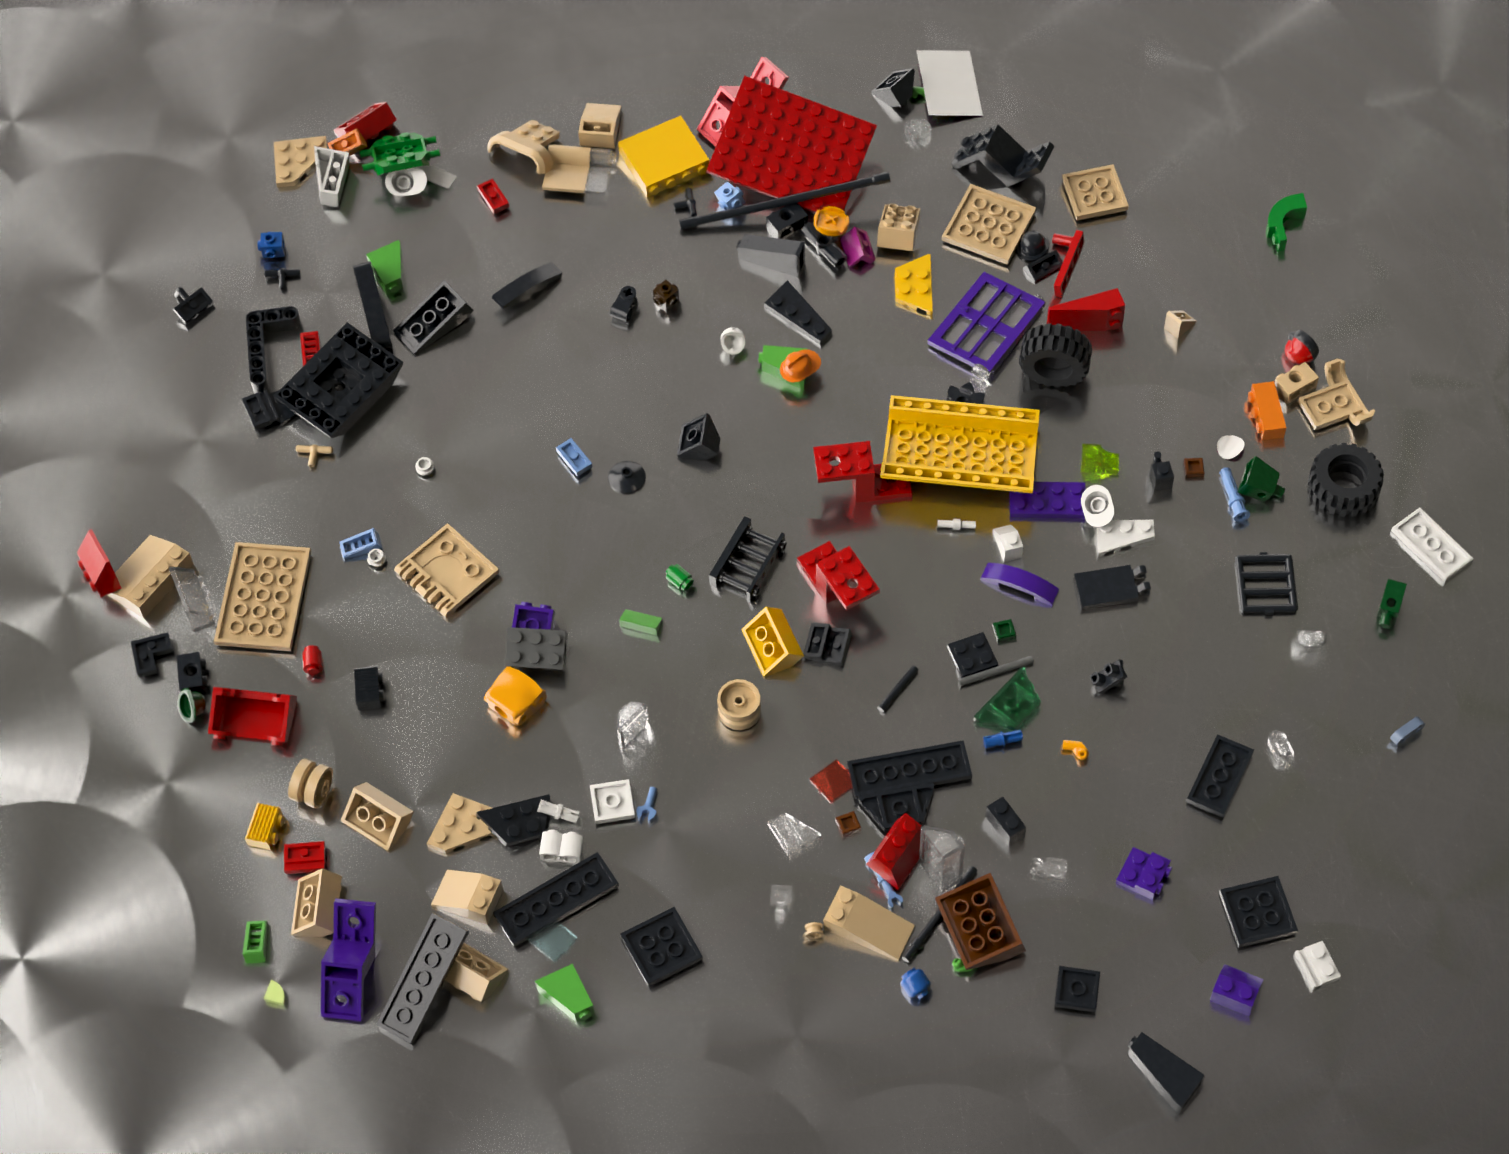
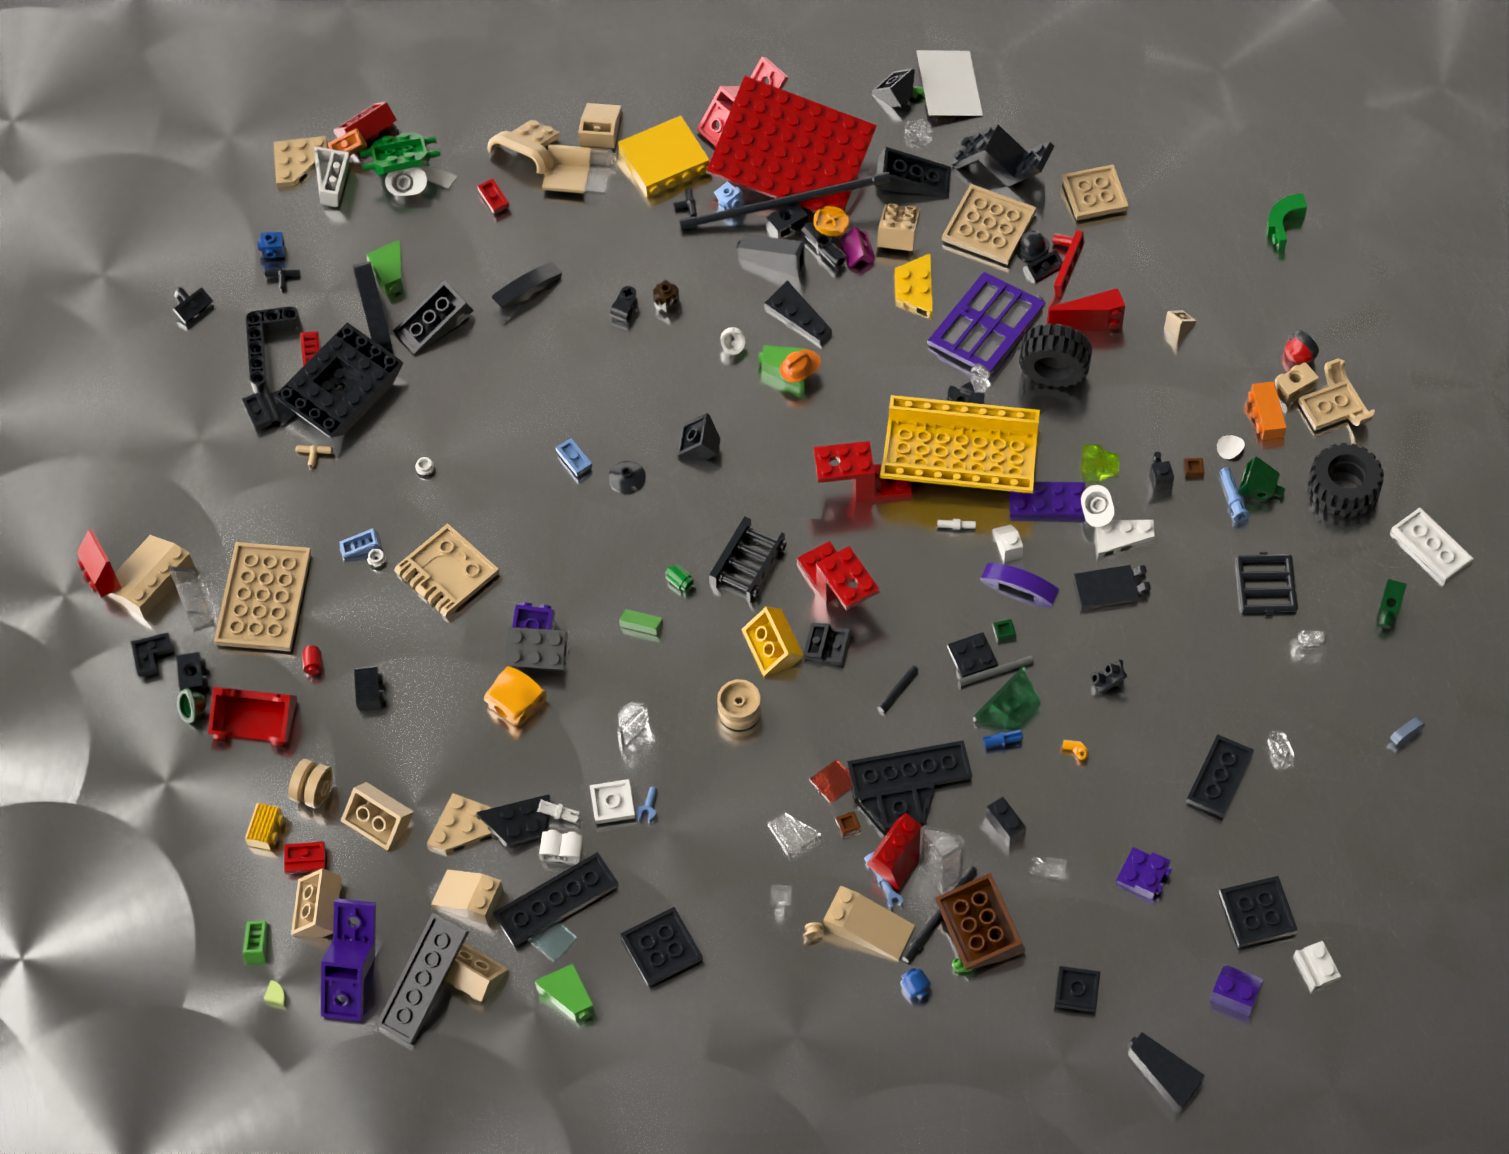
(913, 173): none -> black slope

